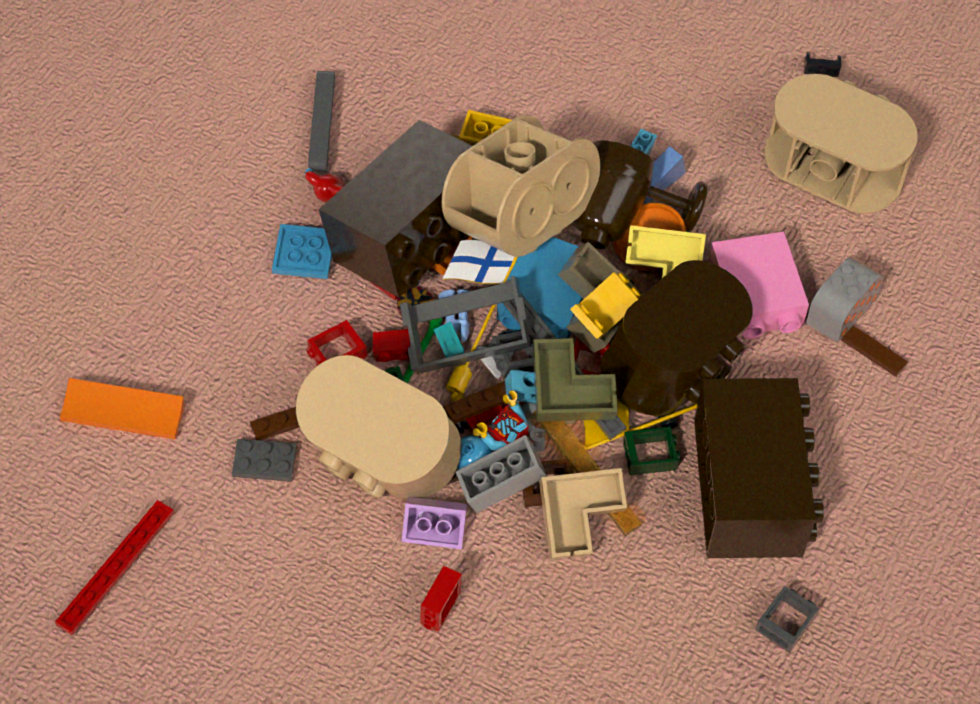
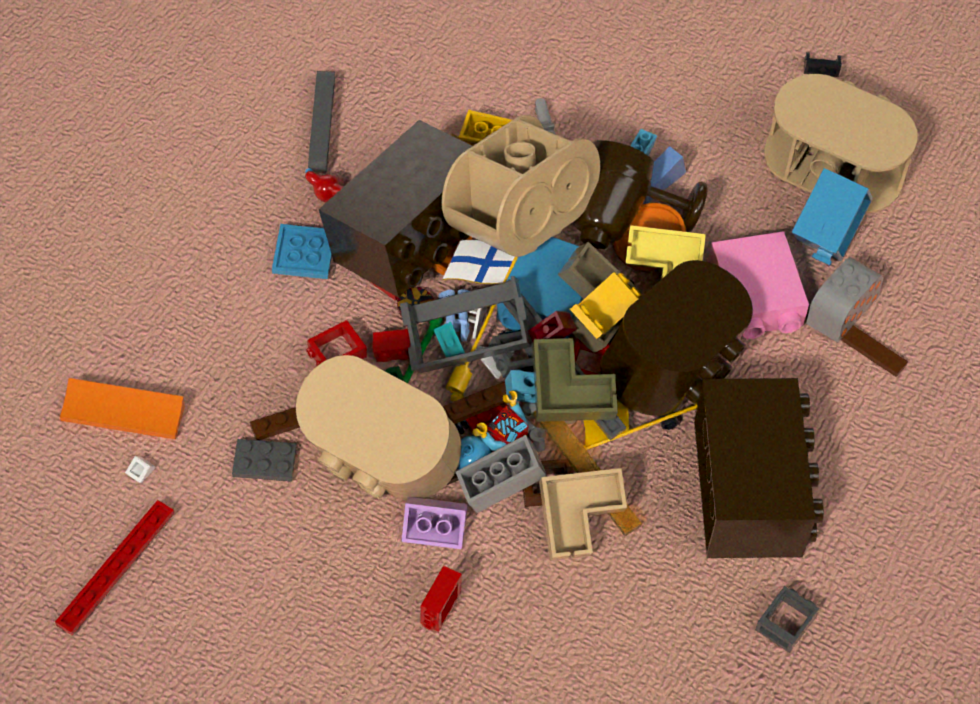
(140, 469): none -> white slope
(477, 320): none -> white piece
(543, 115): none -> light grey piece
(555, 326): none -> dark red slope
(665, 434): dark green window -> none
(832, 216): none -> dark azure piece

